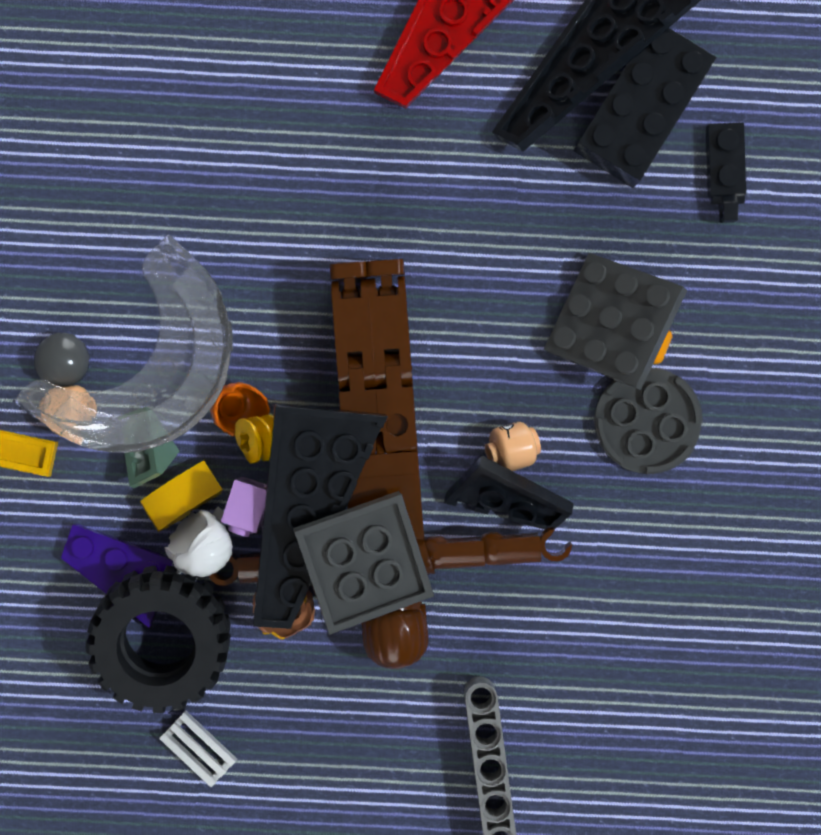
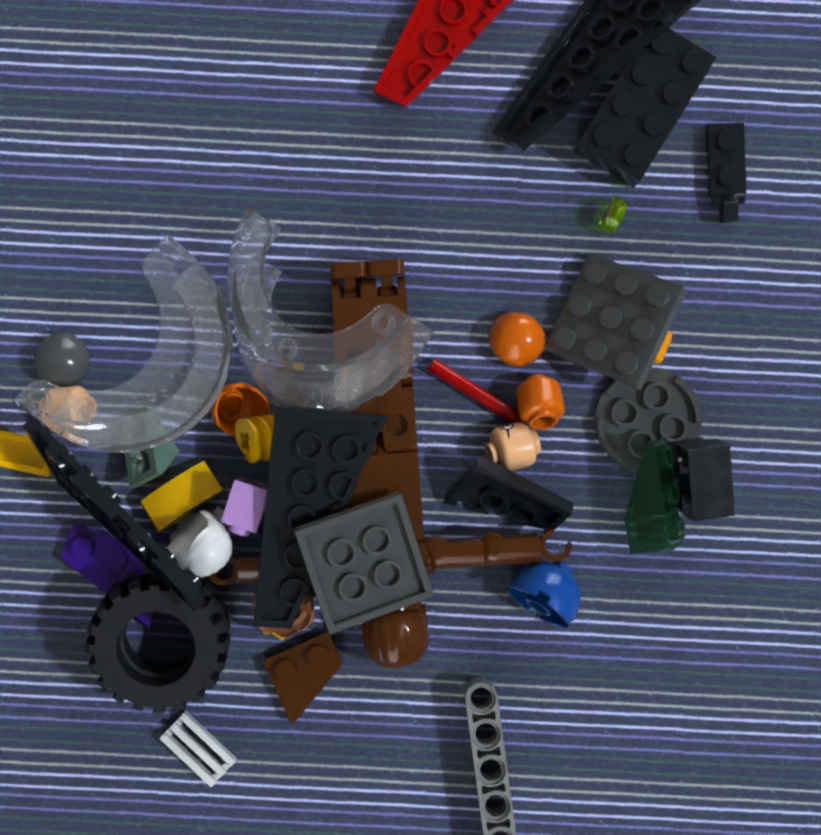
(104, 506): none -> black wing
(303, 671): none -> reddish brown wing
(306, 368): none -> clear windscreen
(474, 391): none -> red bar
(516, 338): none -> orange hair
(540, 402): none -> orange head
(547, 590): none -> blue cylinder
(612, 214): none -> clear neon green tile
(653, 511): none -> clear green slope
(704, 479): none -> black brick

